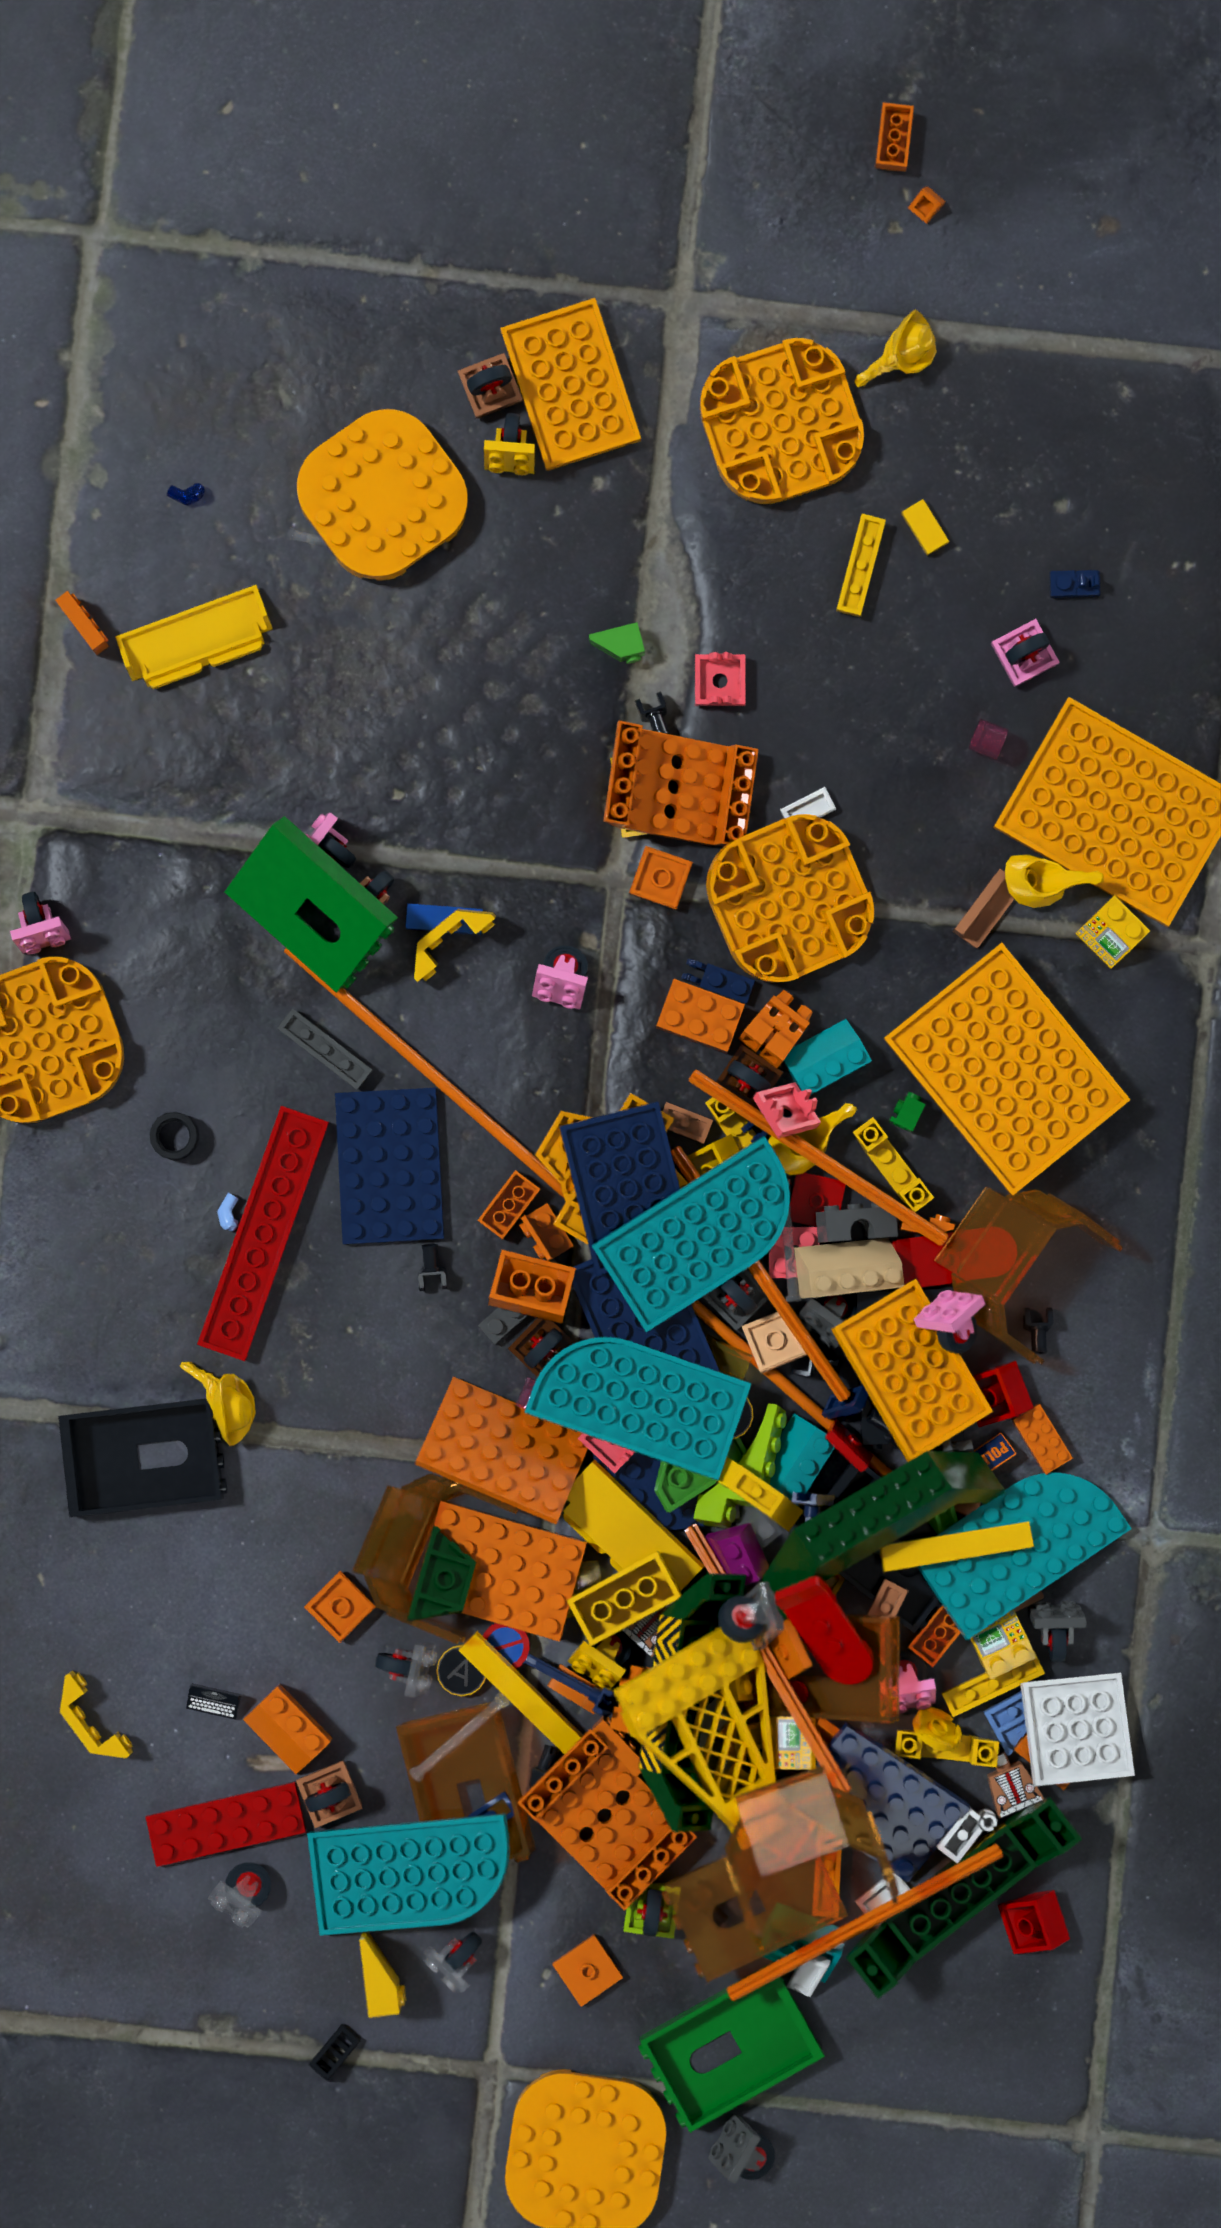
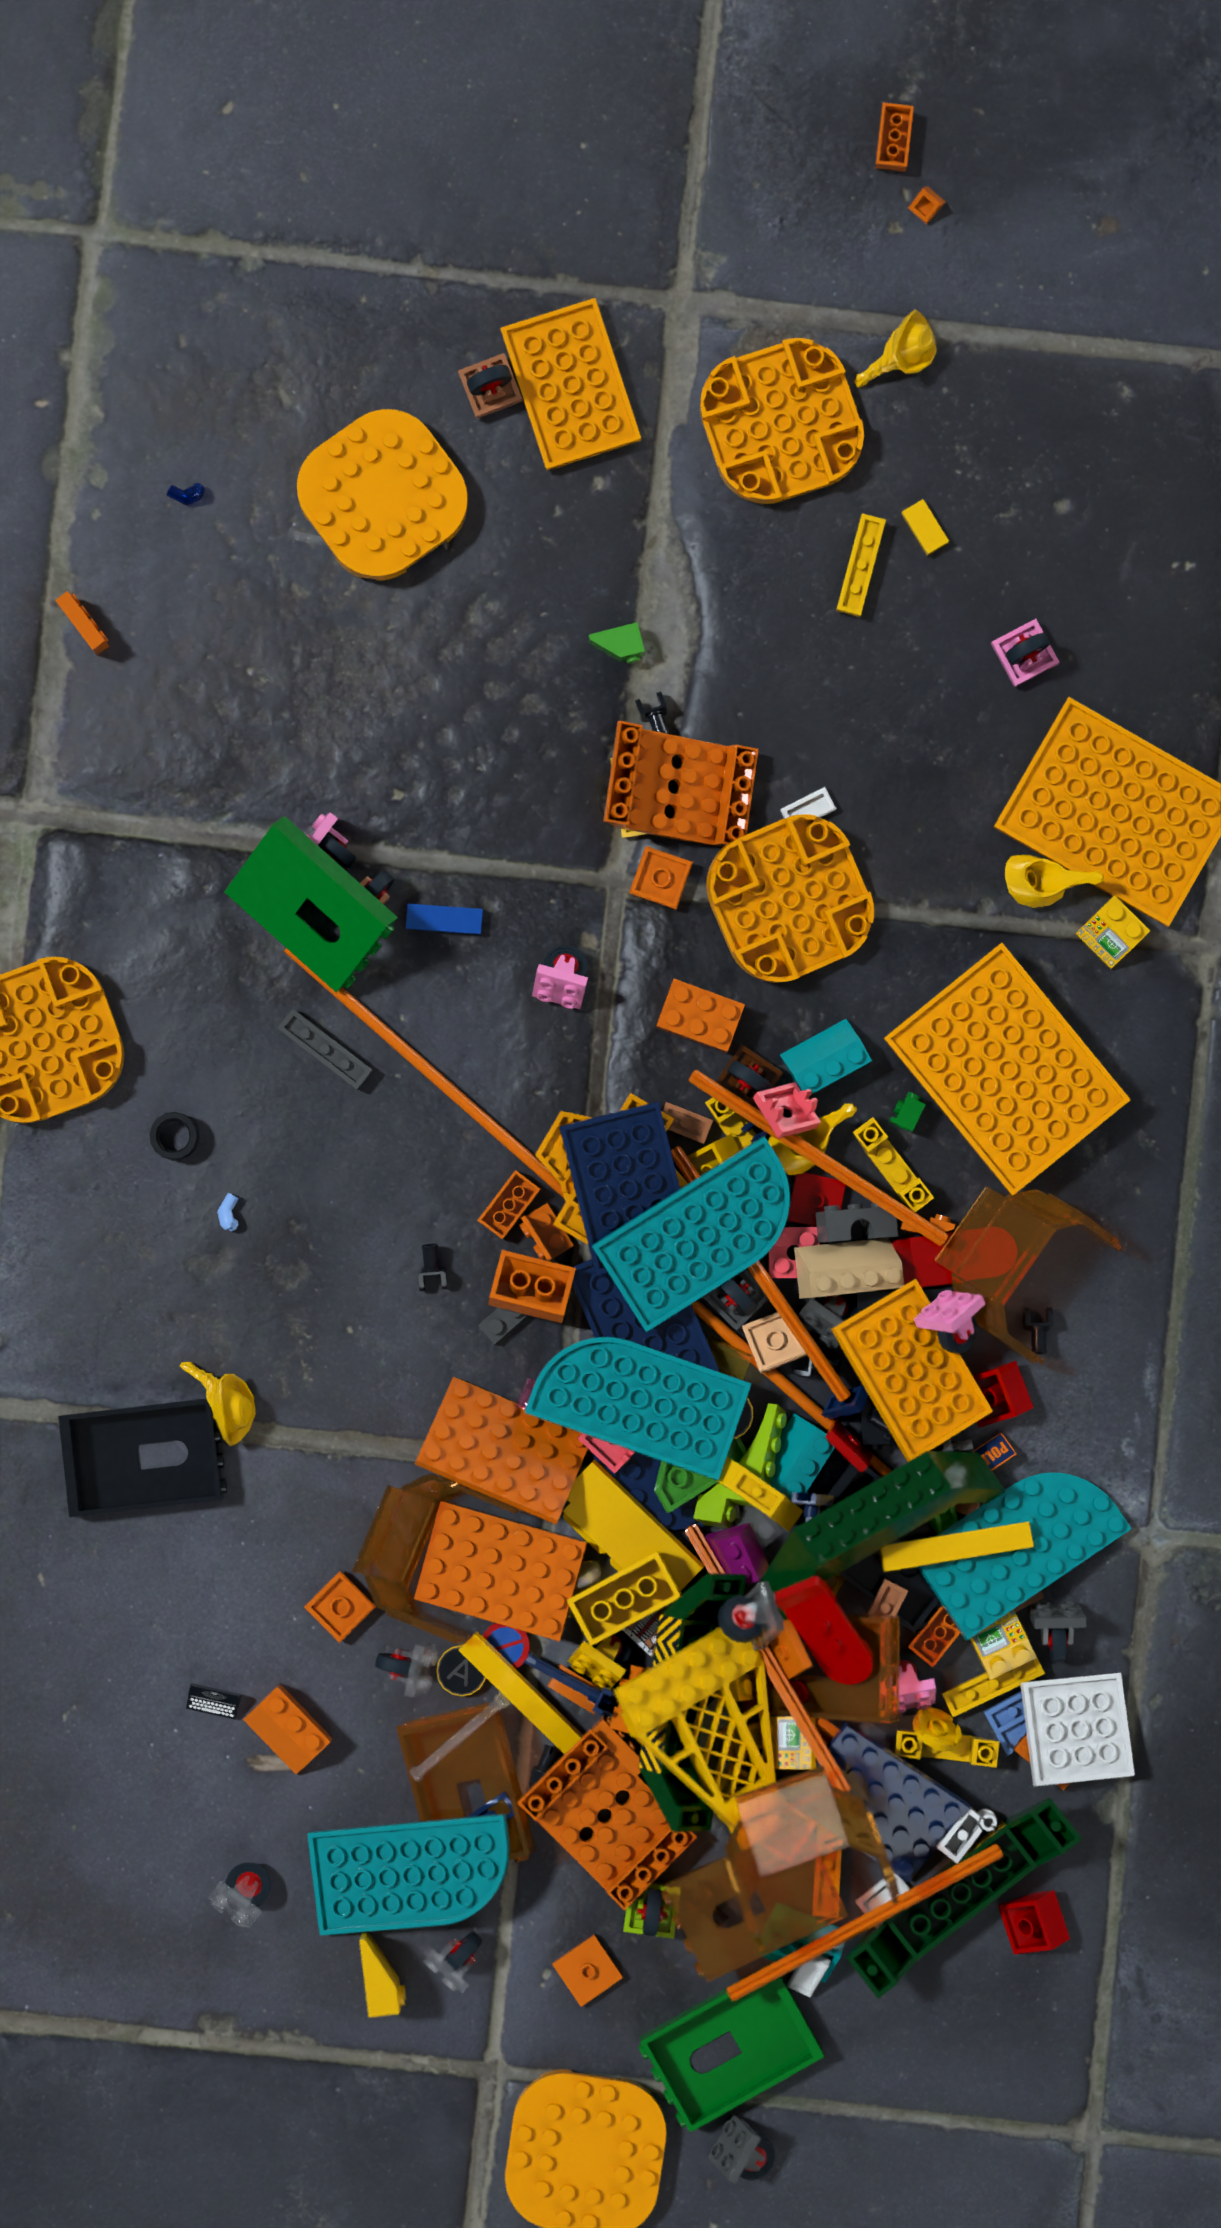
(38, 927): bright pink plate -> none
(115, 1746): yellow slope -> none
(196, 638): yellow slope -> none
(225, 1824): red plate -> none
(263, 1233): red plate -> none
(329, 1794): nougat plate -> none
(341, 2058): black slope -> none
(389, 1166): dark blue plate -> none
(442, 1579): dark green wing -> none
(476, 920): yellow slope -> none
(510, 449): yellow plate -> none
(539, 1344): reddish brown plate -> none
(721, 981): dark blue hinge -> none
(727, 664): coral piece -> none
(775, 1030): orange hips -> none
(790, 1260): clear bar -> none
(985, 911): nougat panel -> none
(988, 739): clear pink piece -> none
(1011, 1787): torso -> none
(1042, 1439): orange piece -> none
(1074, 583): dark blue plate -> none

